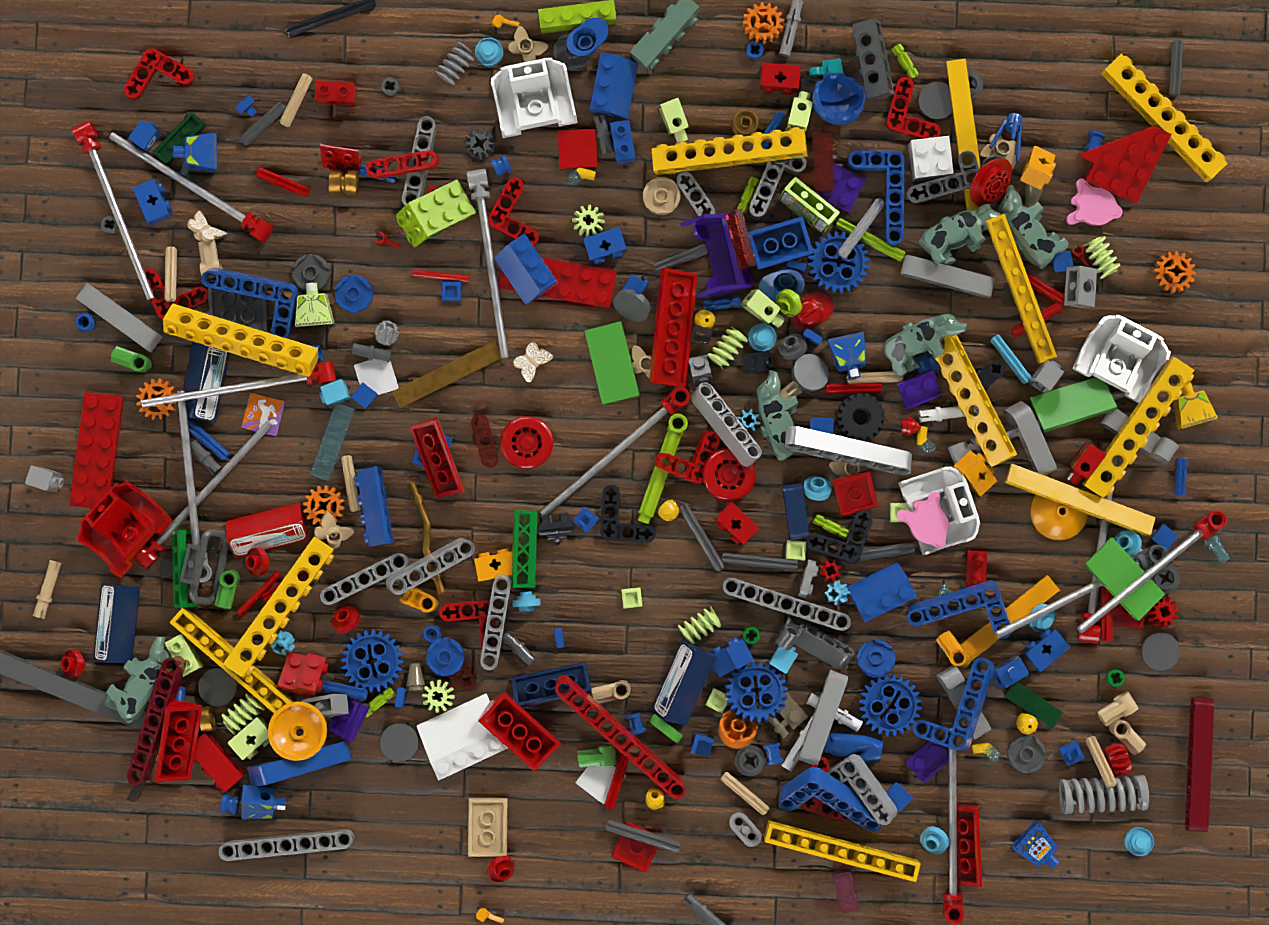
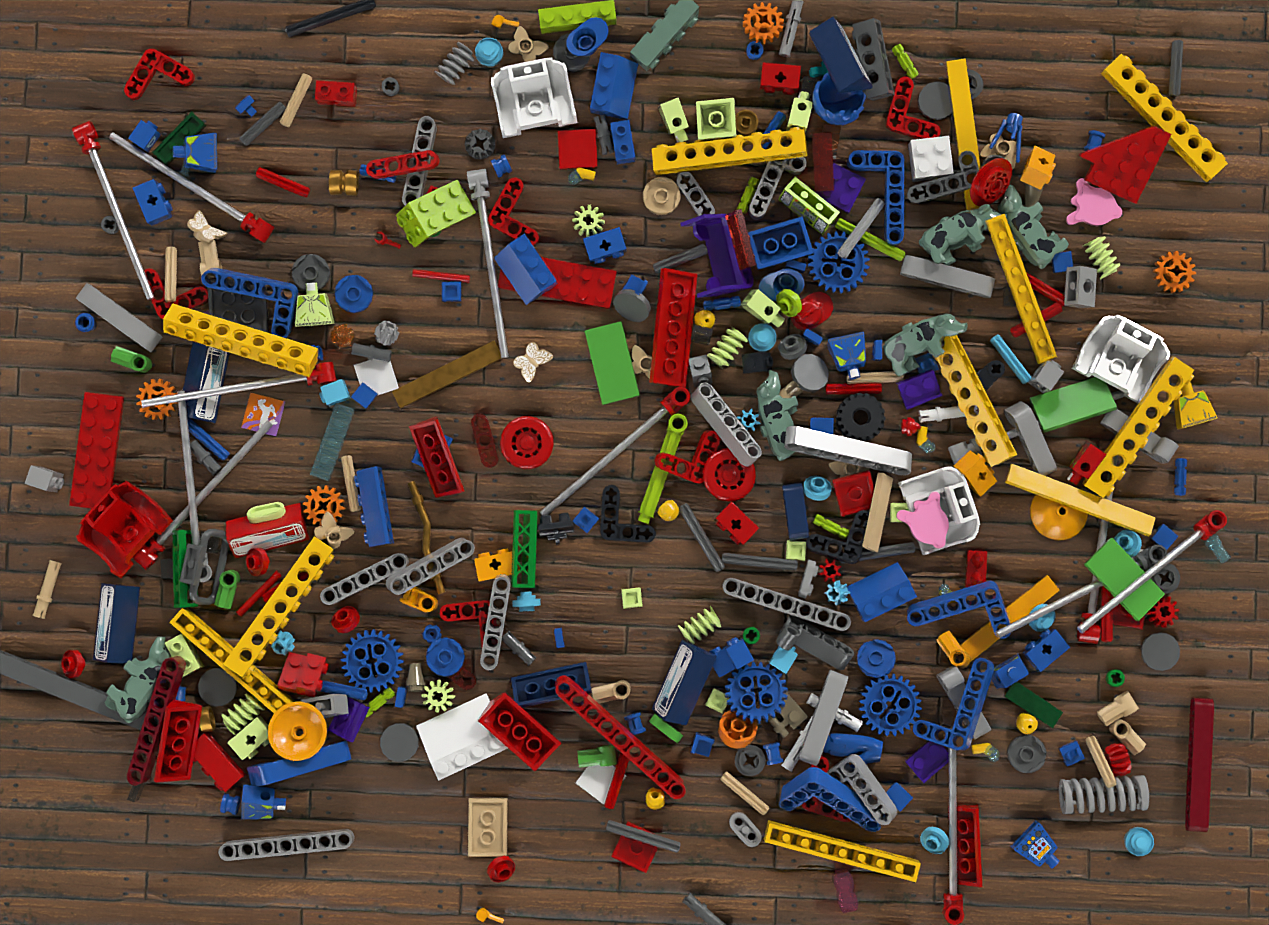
(266, 512): none -> yellowish green tile
(340, 158): red hinge -> none
(342, 335): none -> clear orange gear
(716, 118): none -> yellowish green slope
(839, 57): none -> dark blue slope
(877, 350): none -> blue tile
(877, 512): none -> tan tile
(1080, 256): red hand -> none

